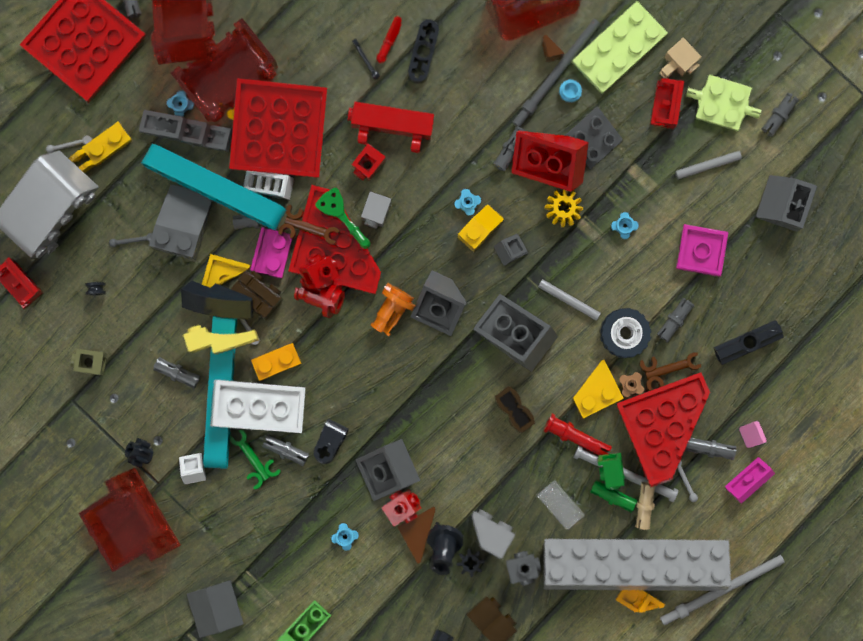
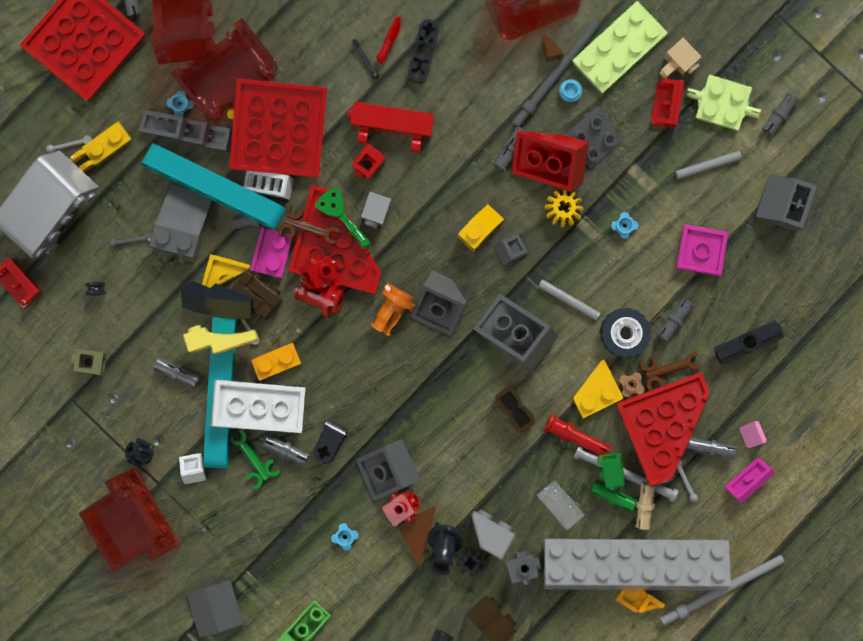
(468, 208): medium azure plate -> none

